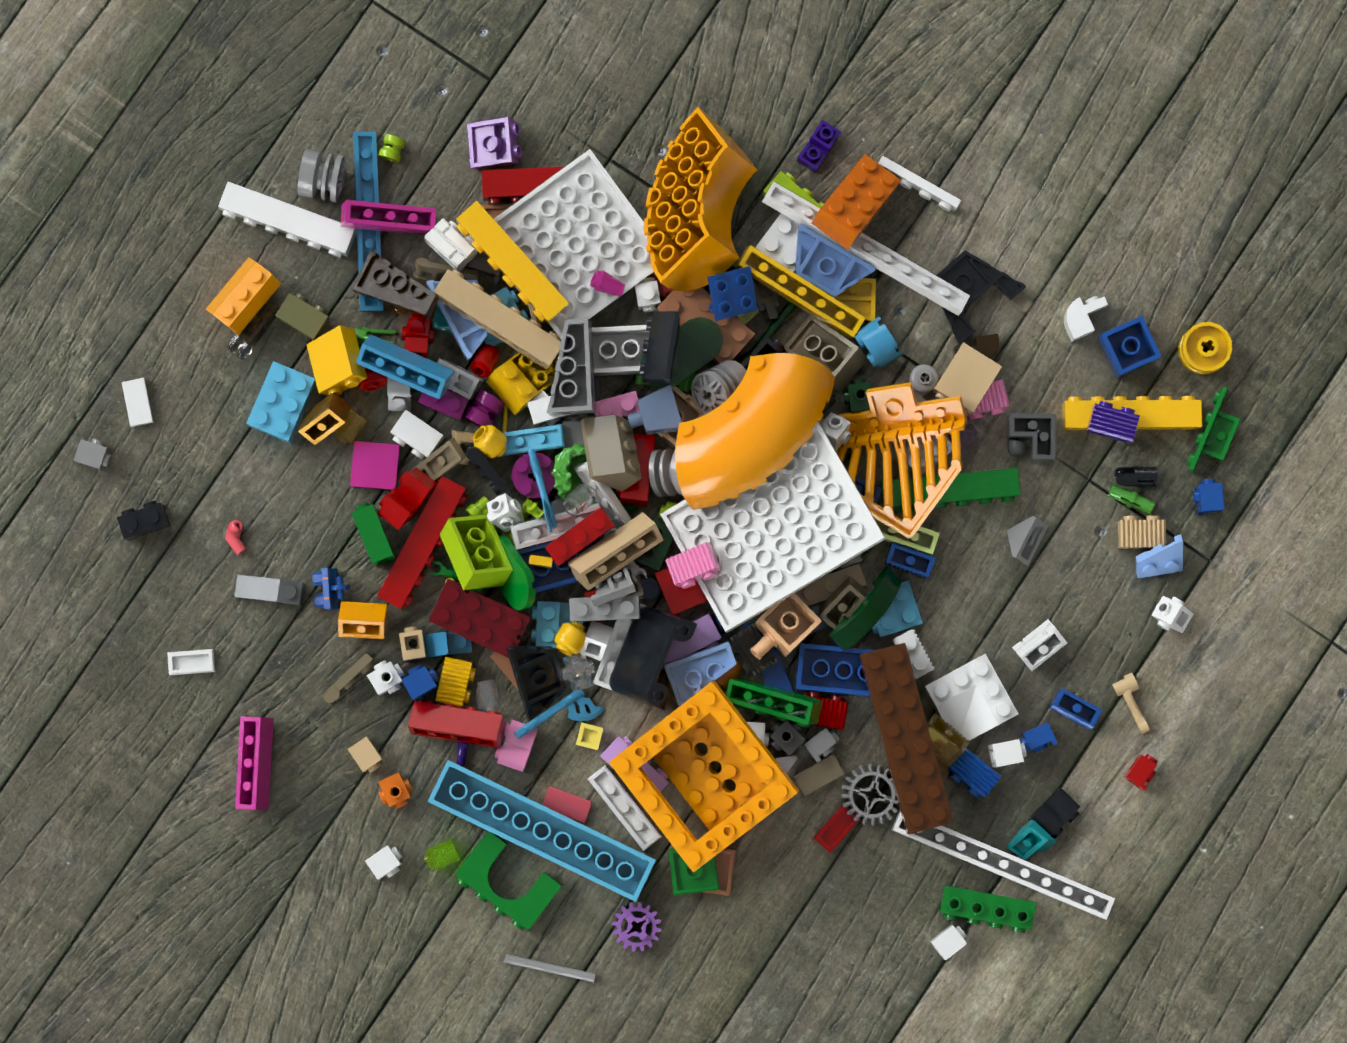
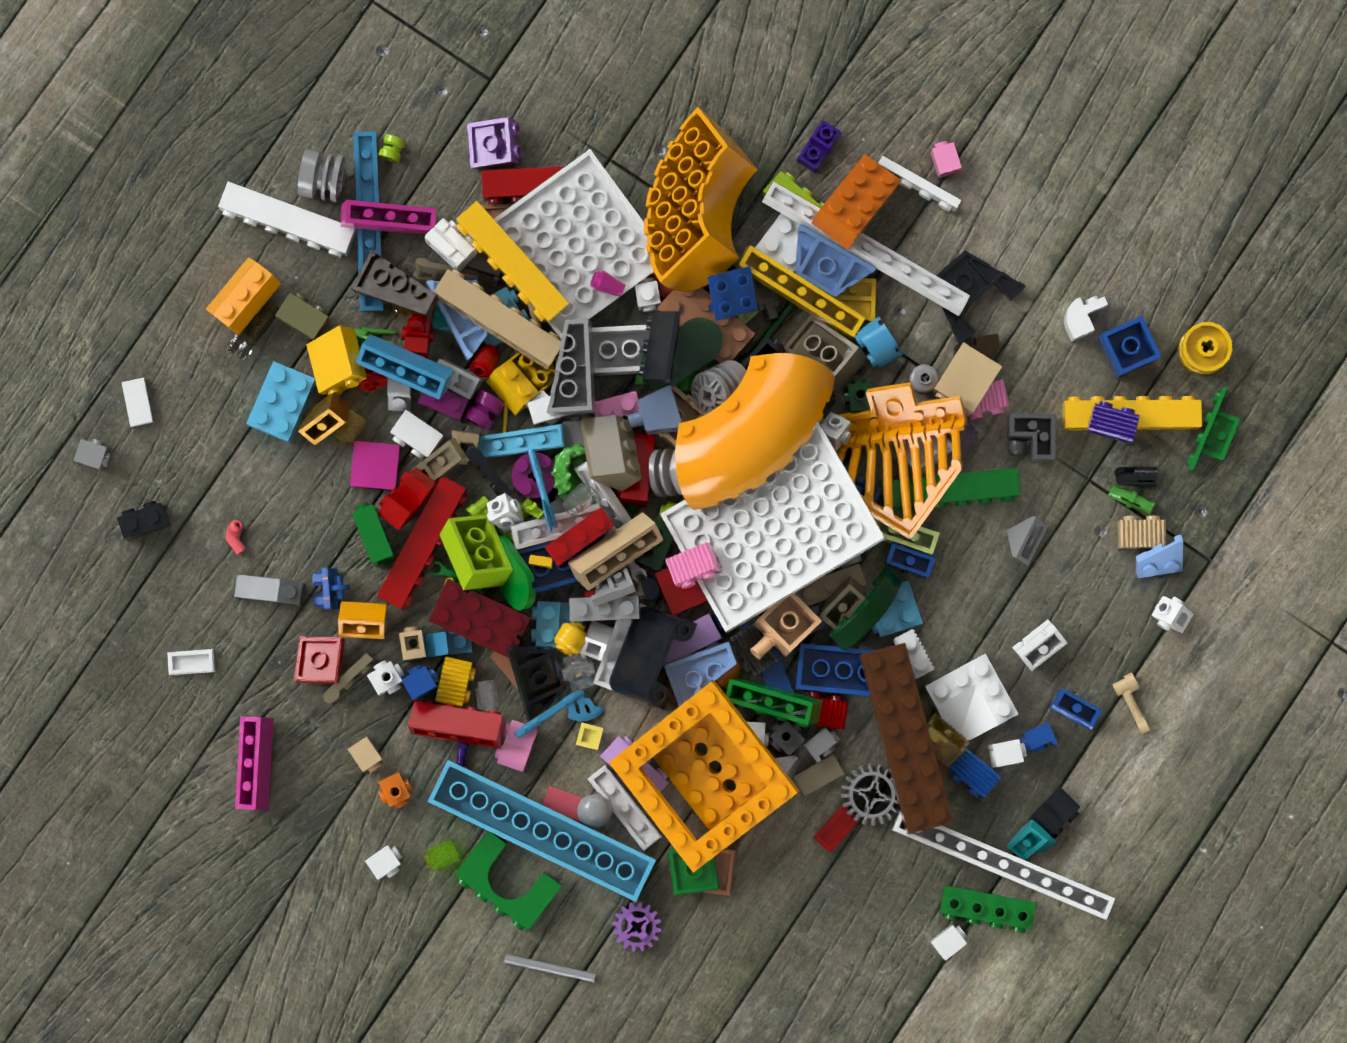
(319, 660): none -> tile
(490, 441): yellow head -> none
(594, 810): none -> light grey hair
(945, 159): none -> bright pink brick
(1141, 771): red brick -> none
(1209, 496): blue brick -> none

